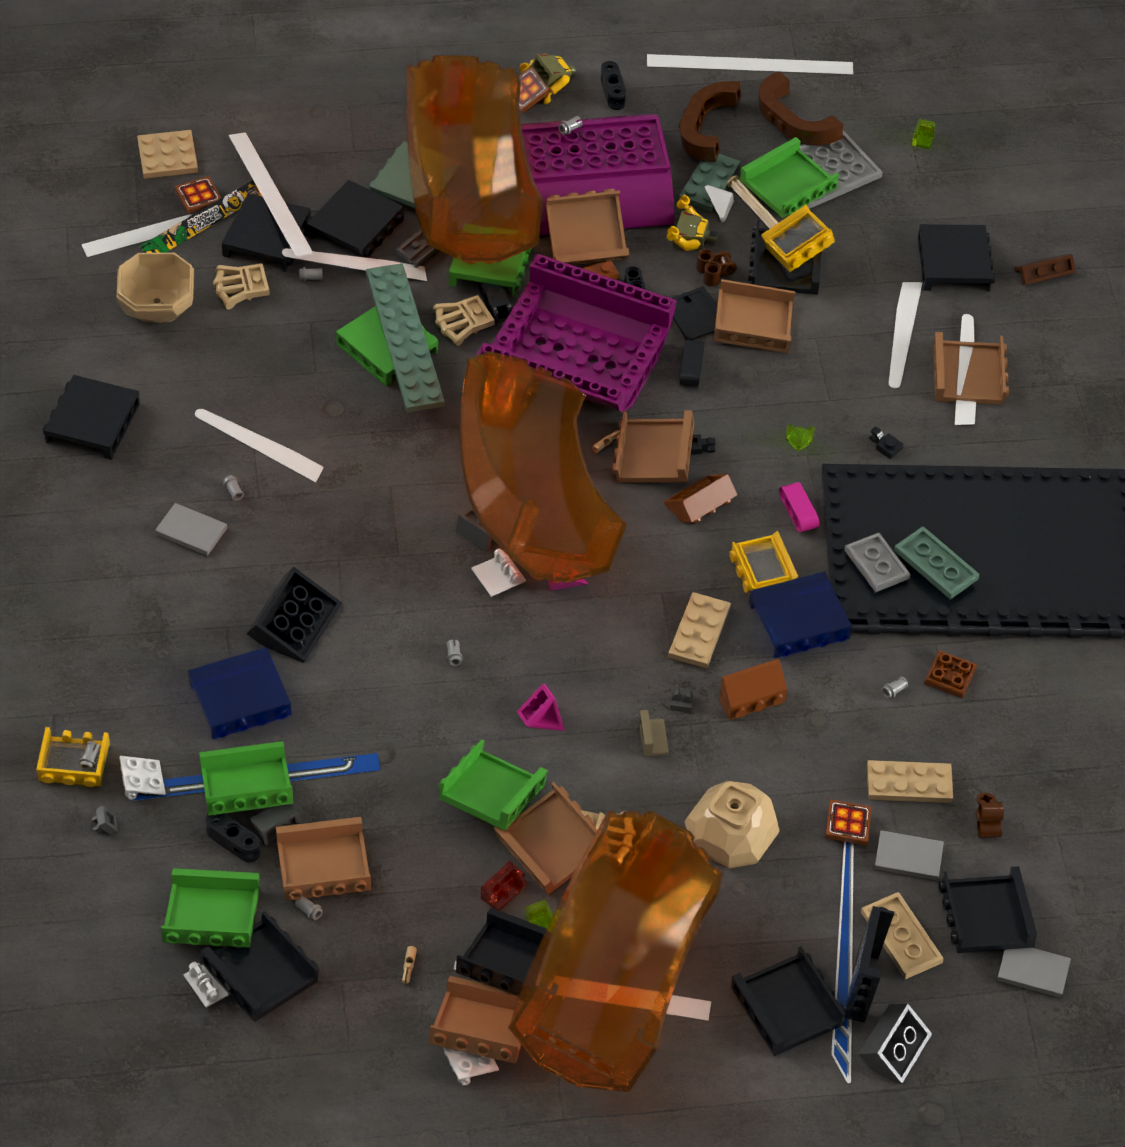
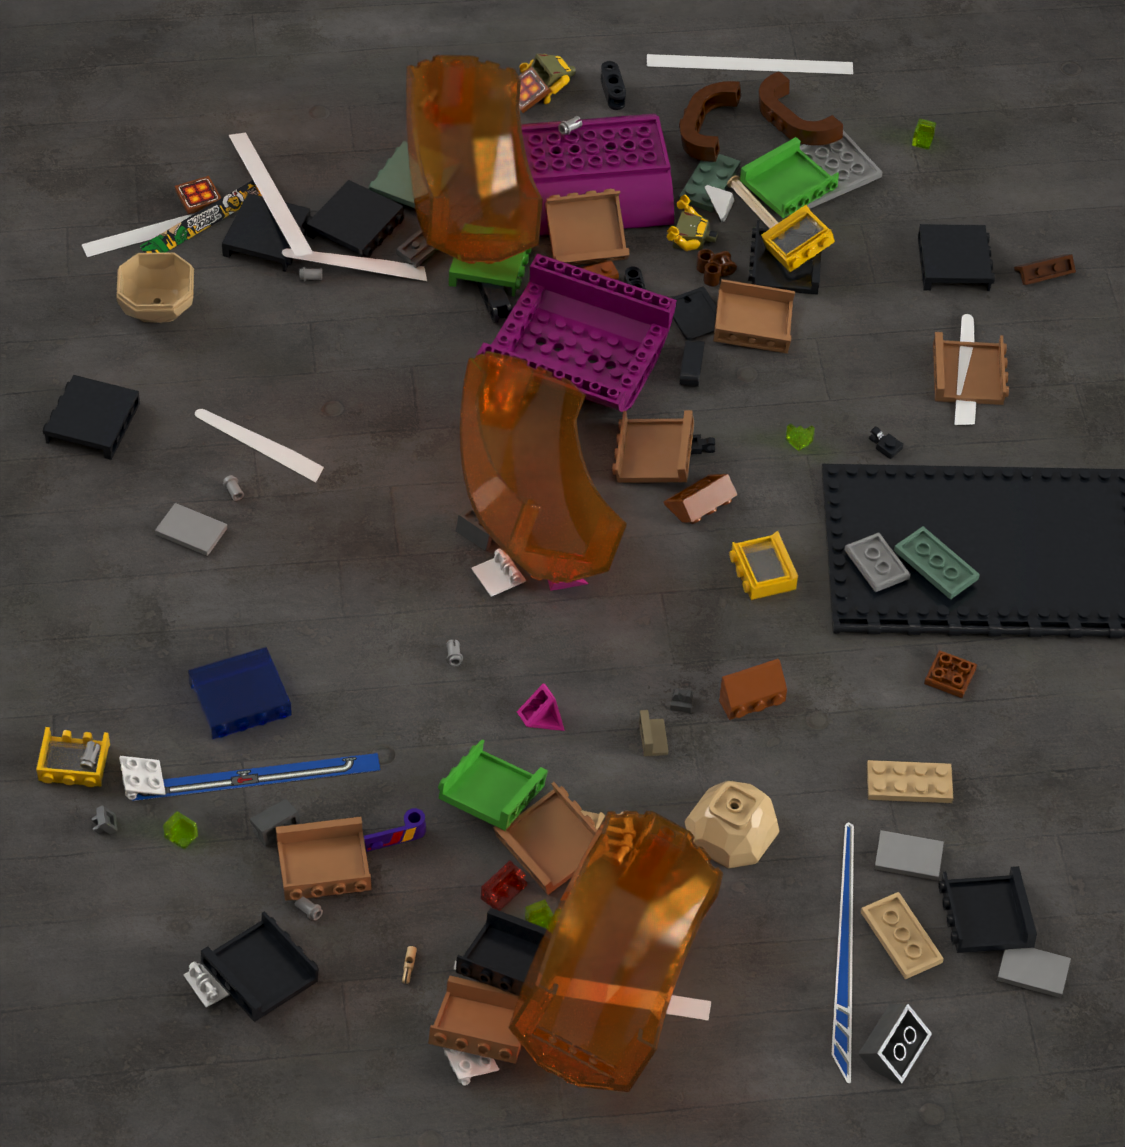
(167, 154): tan plate -> none
(180, 830): none -> clear neon green panel
(211, 908): bright green panel -> none
(244, 844): black piece -> none
(246, 778): bright green panel -> none
(253, 283): tan plate -> none
(294, 616): black slope -> none
(366, 344): bright green panel -> none
(405, 338): sand green plate -> none
(414, 829): none -> dark purple door
(474, 316): tan plate -> none
(608, 440): tan pin -> none
(699, 630): tan plate -> none
(789, 1002): black panel -> none
(799, 507): dark pink beam -> none
(801, 614): clear blue panel -> none
(848, 822): tile -> none
(866, 979): black panel -> none
(890, 690): light grey pin -> none
(904, 324): white sticker -> none
(989, 816): reddish brown piece -> none

